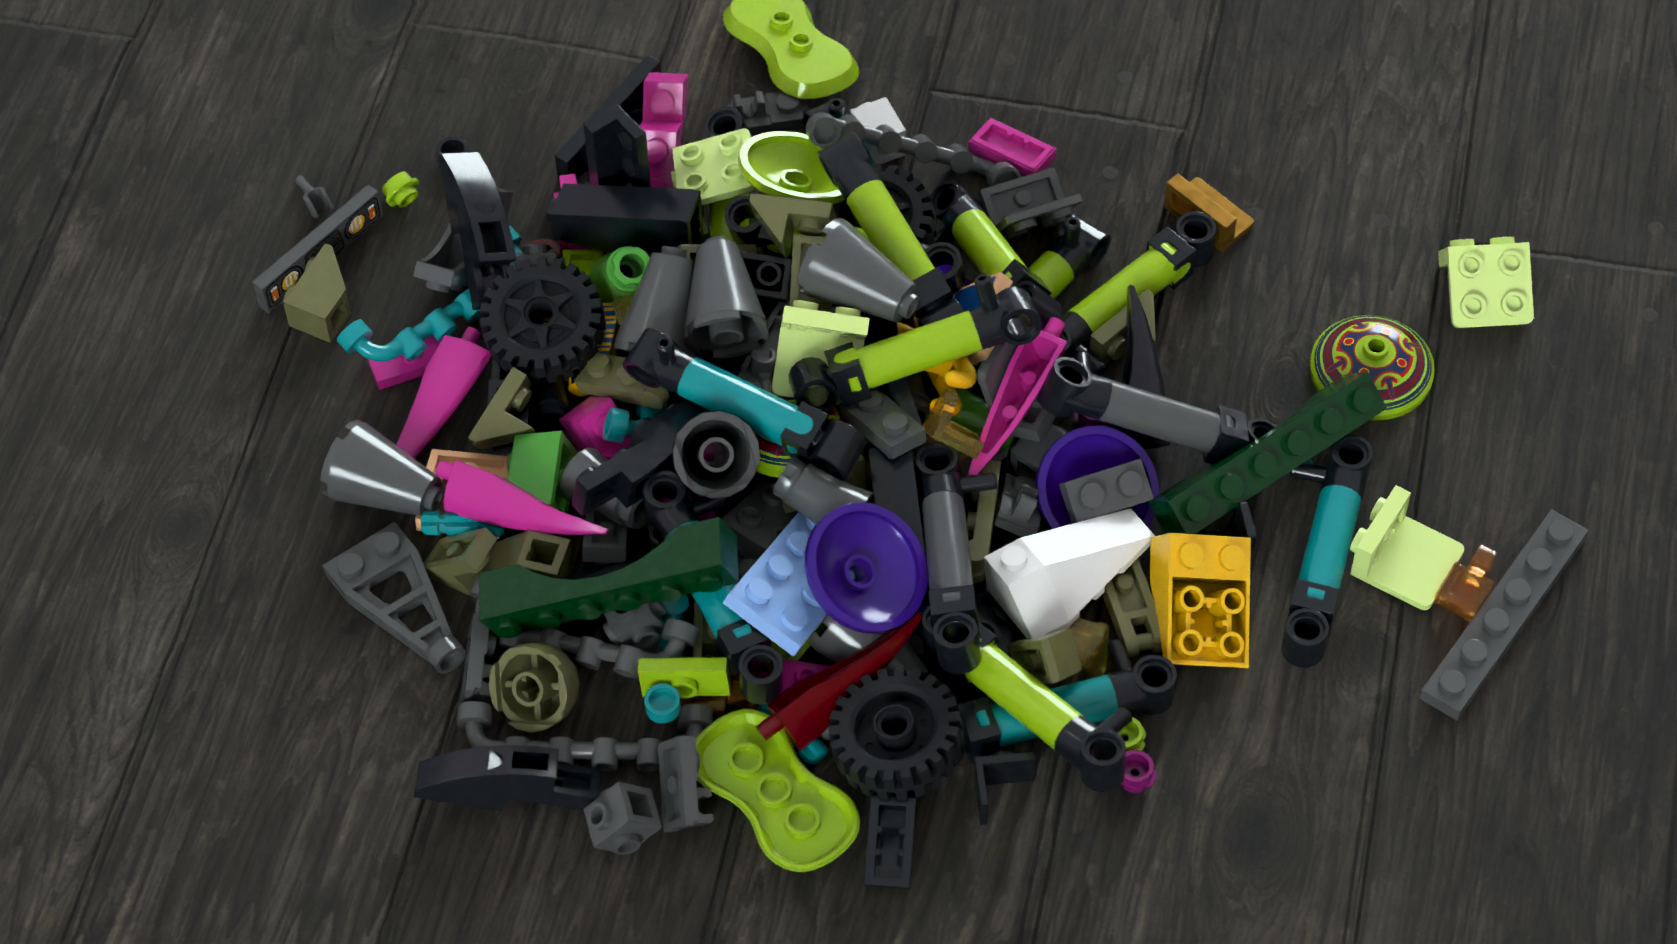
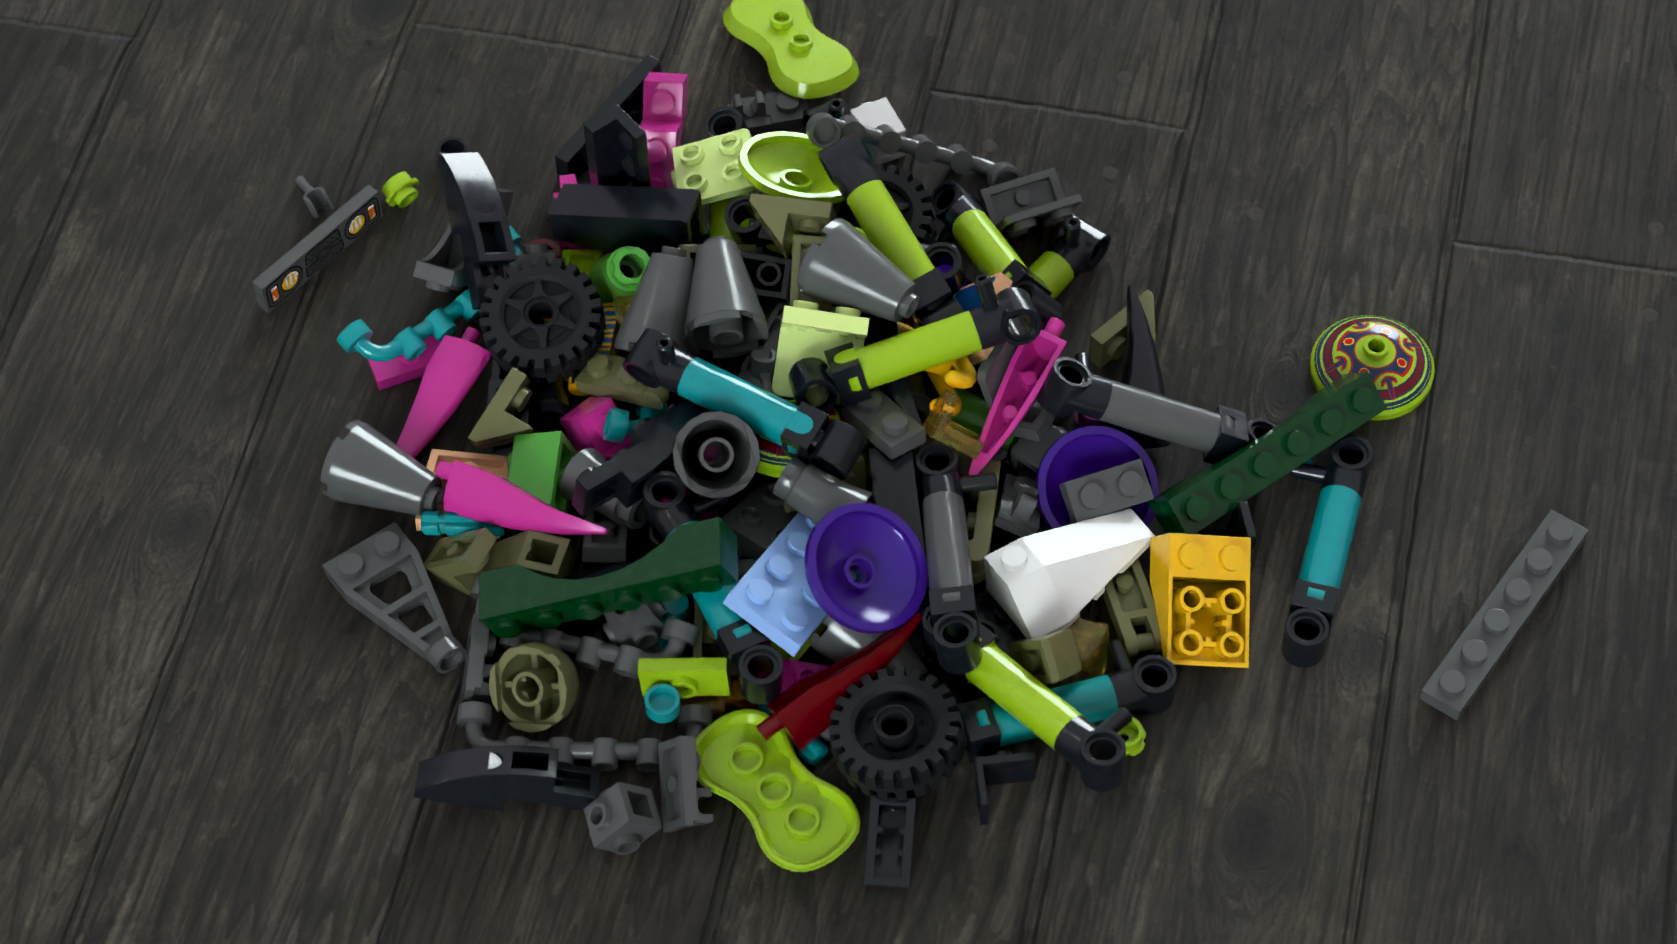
(319, 298): olive slope -> none
(1005, 144): dark pink plate -> none
(1141, 762): magenta plate -> none
(1166, 263): piece -> none
(1199, 196): pearl gold panel -> none
(1402, 553): yellowish green bracket -> none
(1467, 587): clear orange plate -> none
(1489, 282): yellowish green bracket -> none

